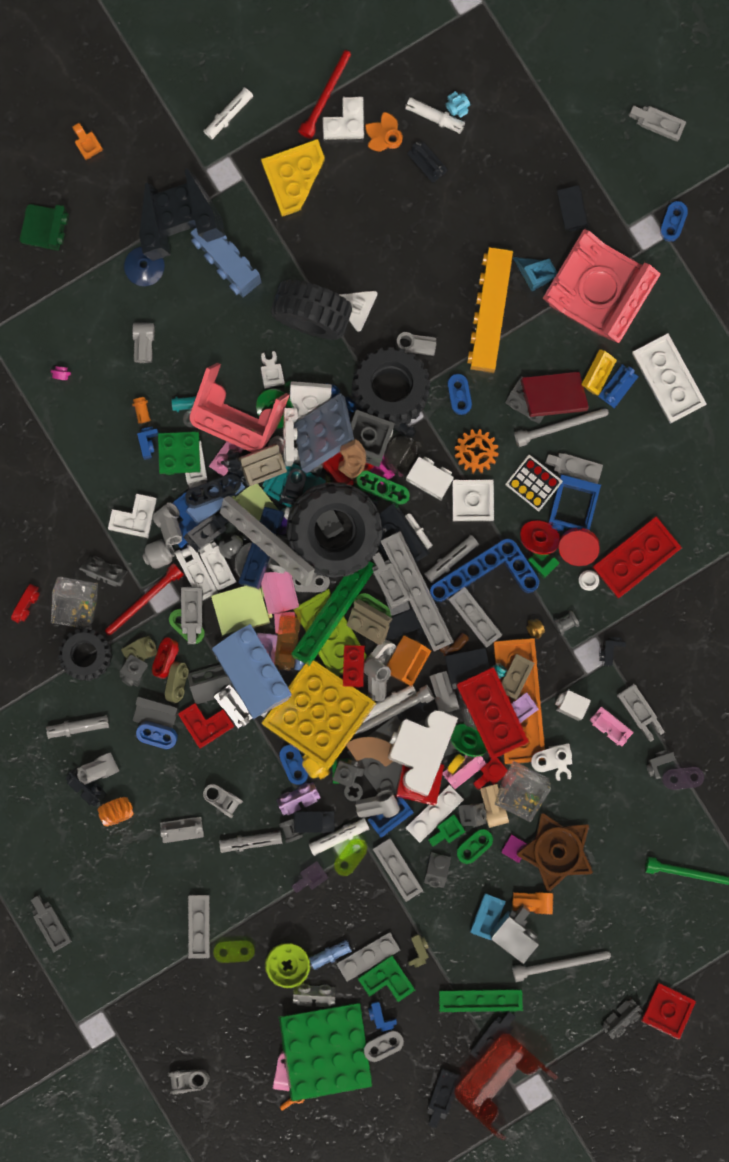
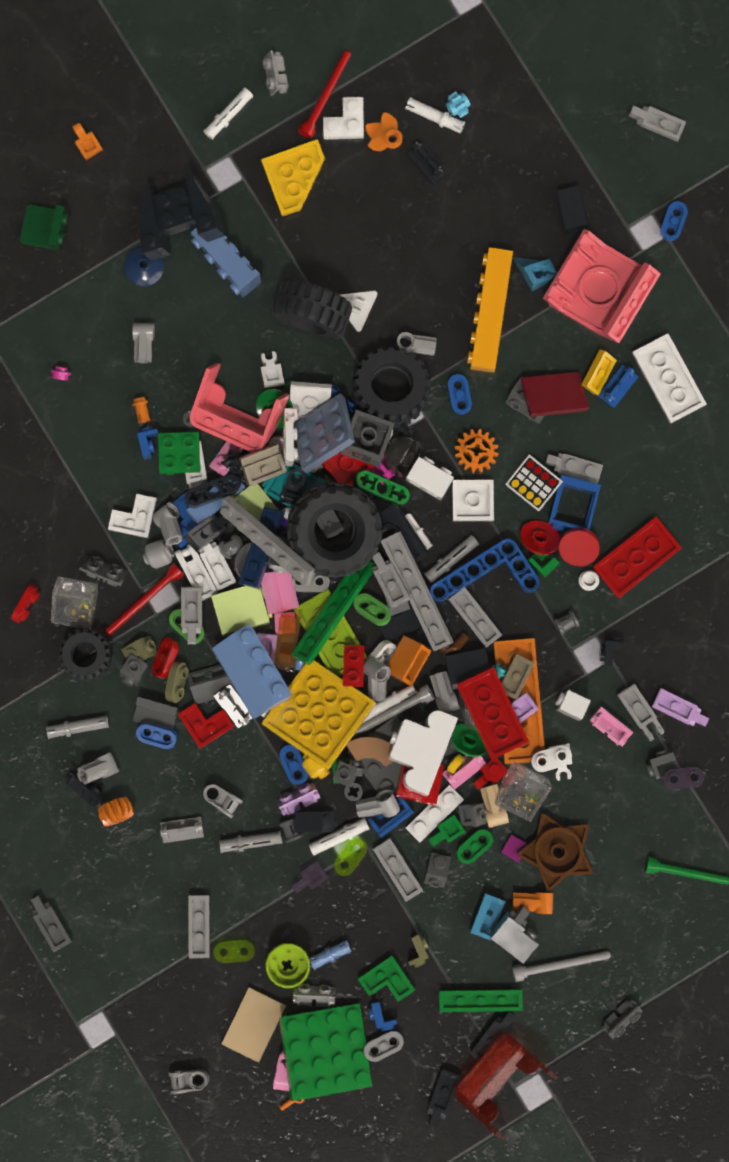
(182, 403): teal pin -> none
(253, 1024): none -> tan tile
(273, 64): none -> light grey hinge
(354, 459): medium nougat tile -> none
(368, 956): light grey plate -> none
(369, 622): dark tan plate -> none
(523, 437): light grey piece -> none
(535, 628): pearl gold plate -> none
(668, 1011): red plate -> none
(678, 708): none -> lavender hinge

